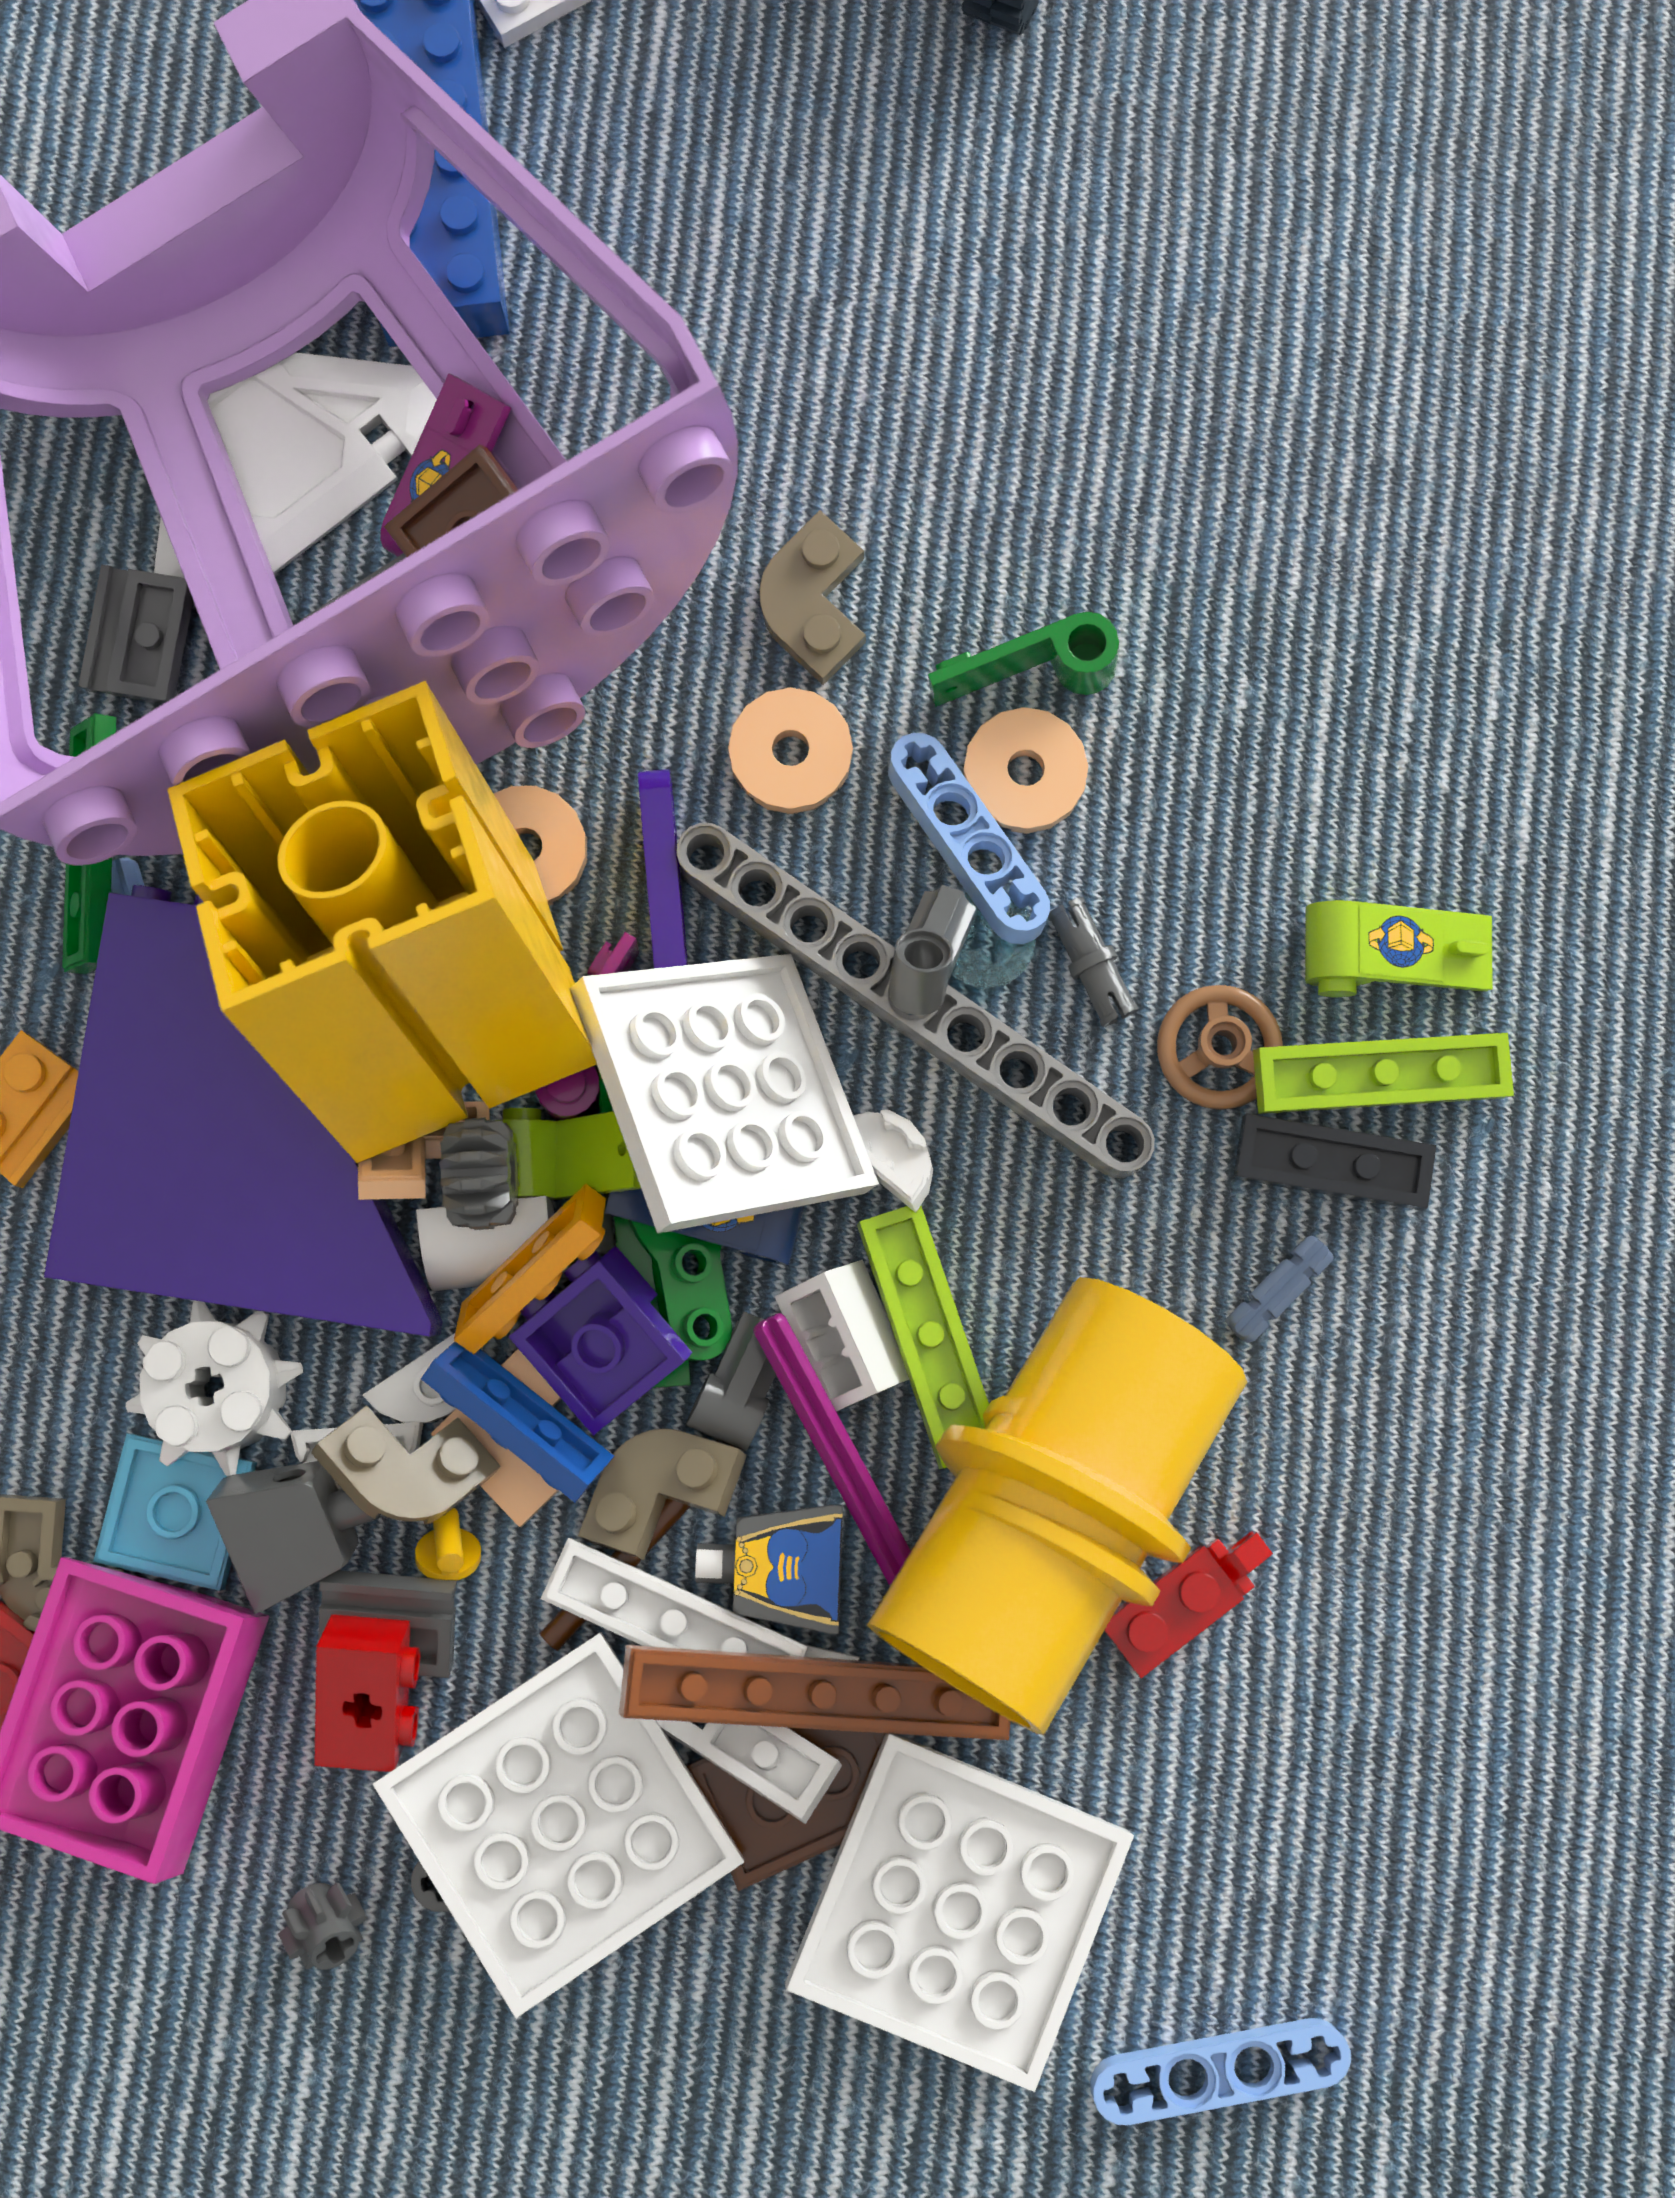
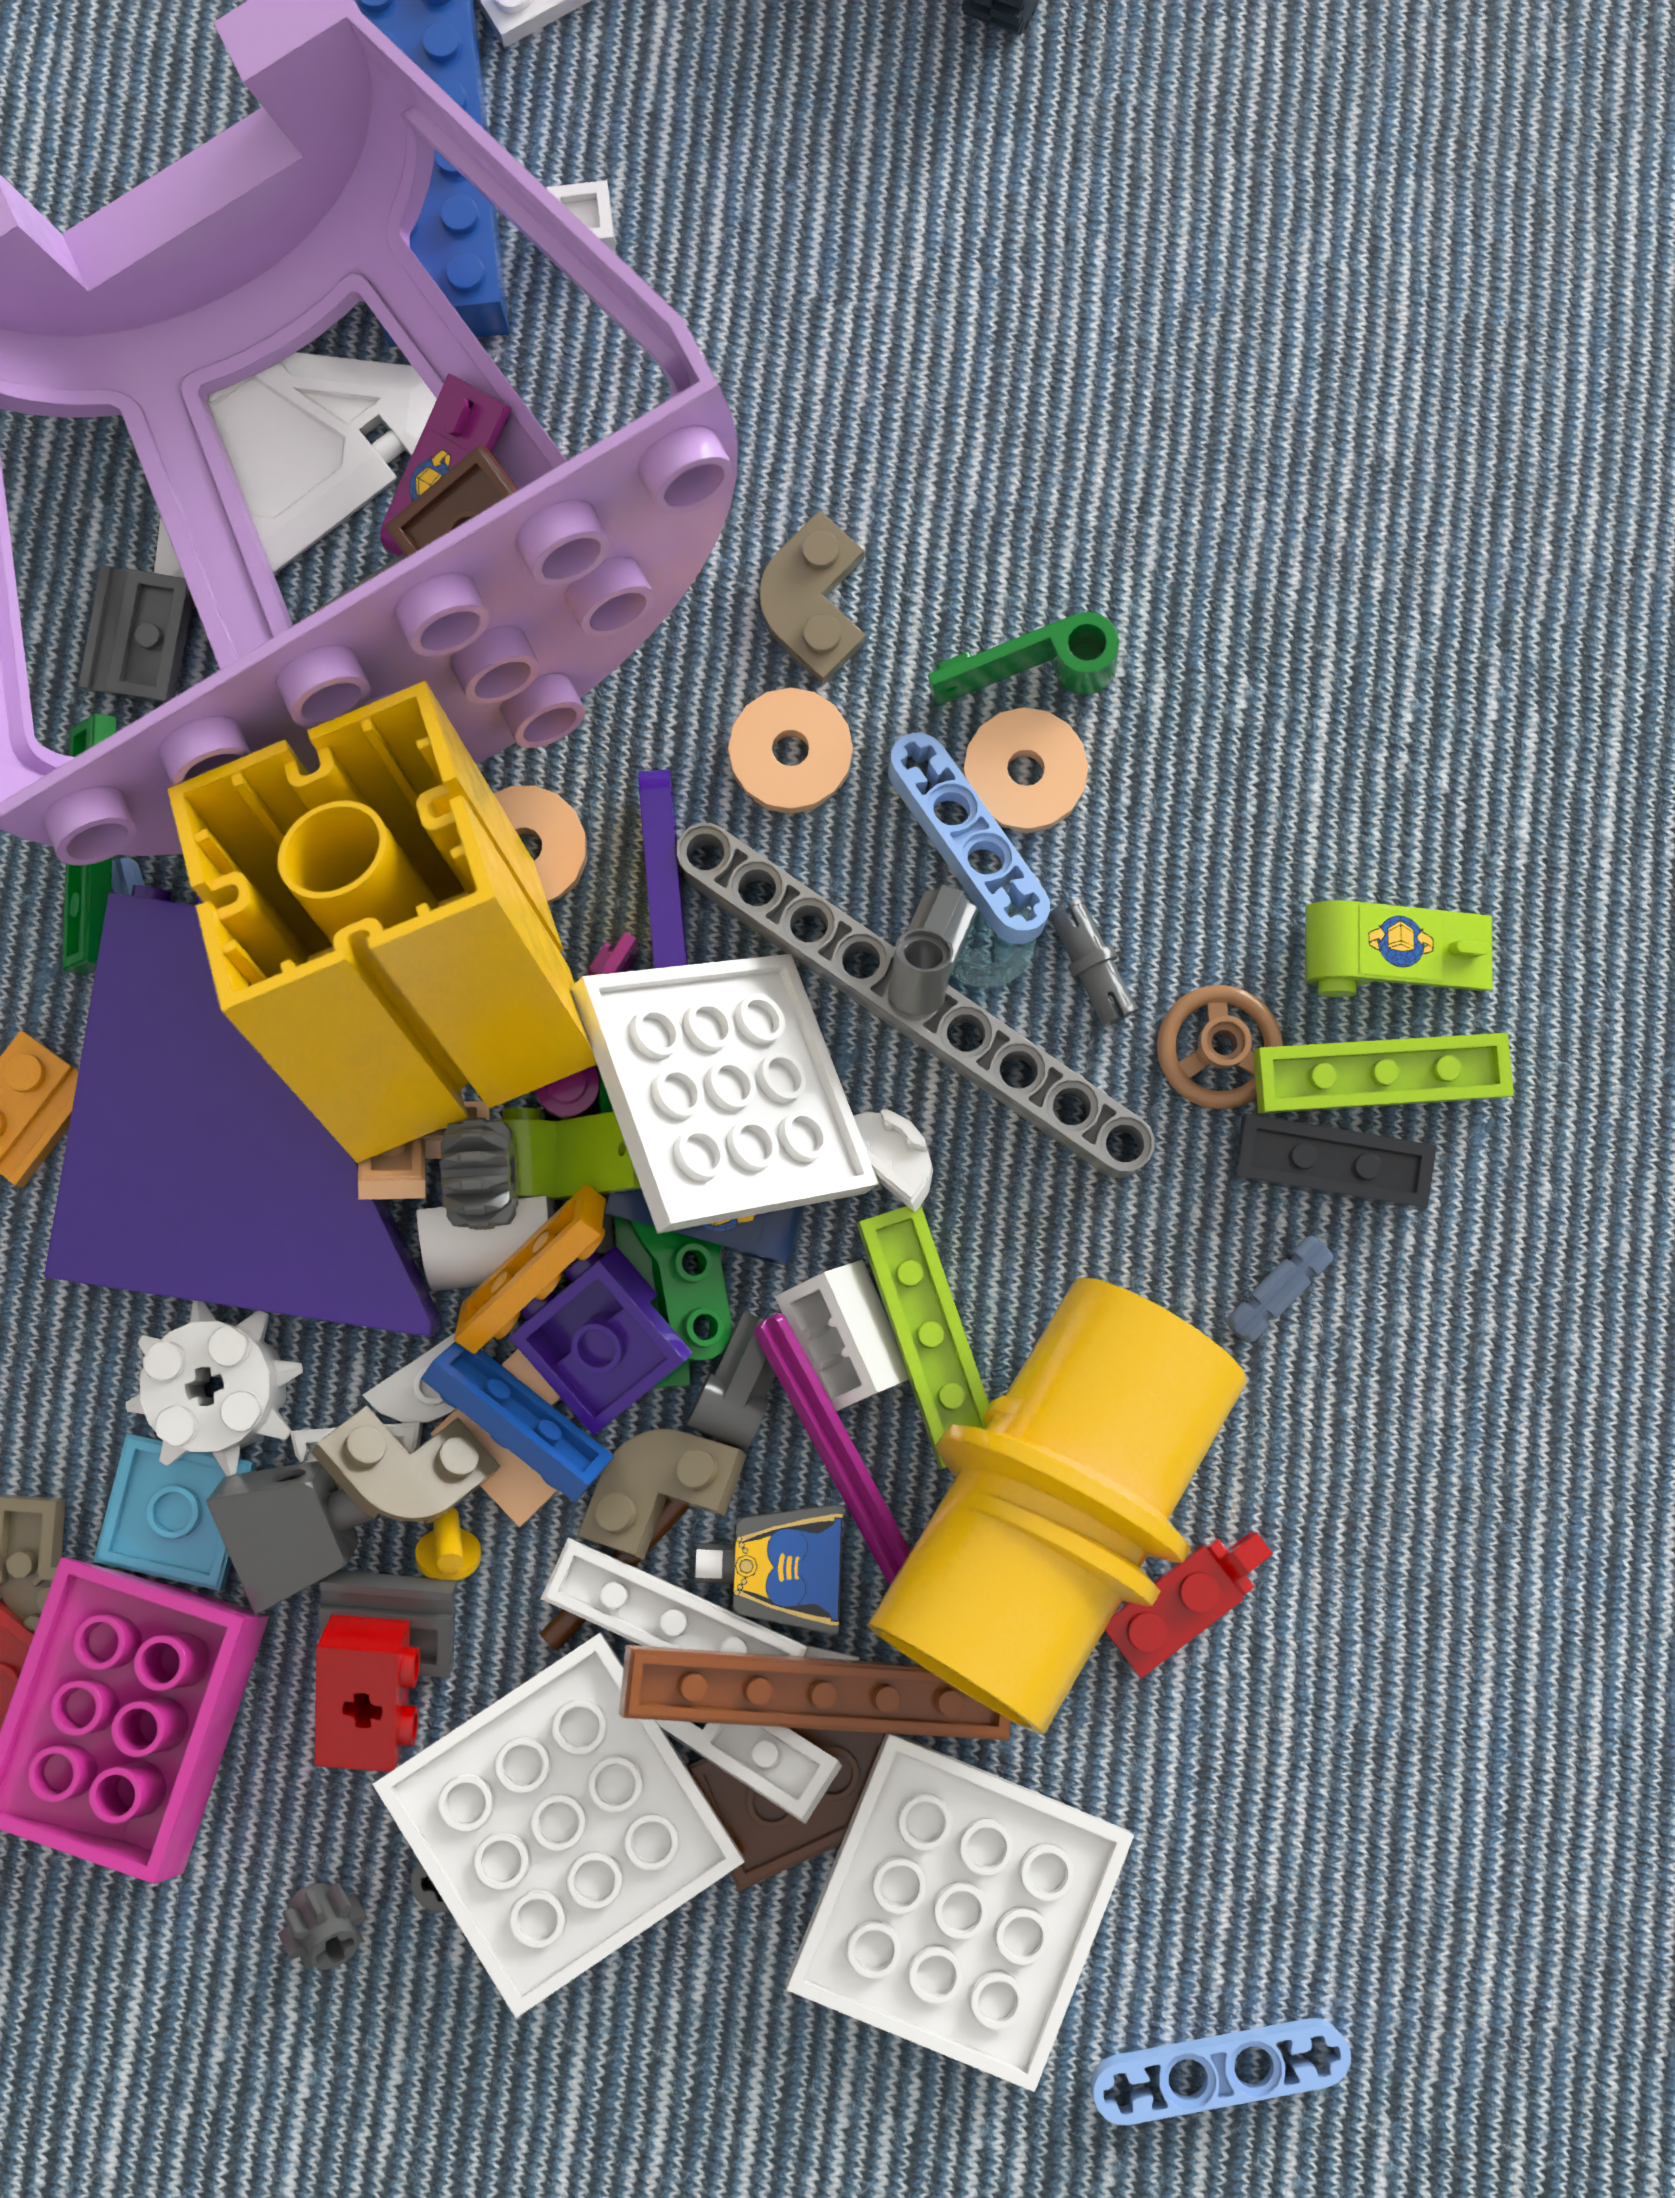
(590, 205): none -> white plate

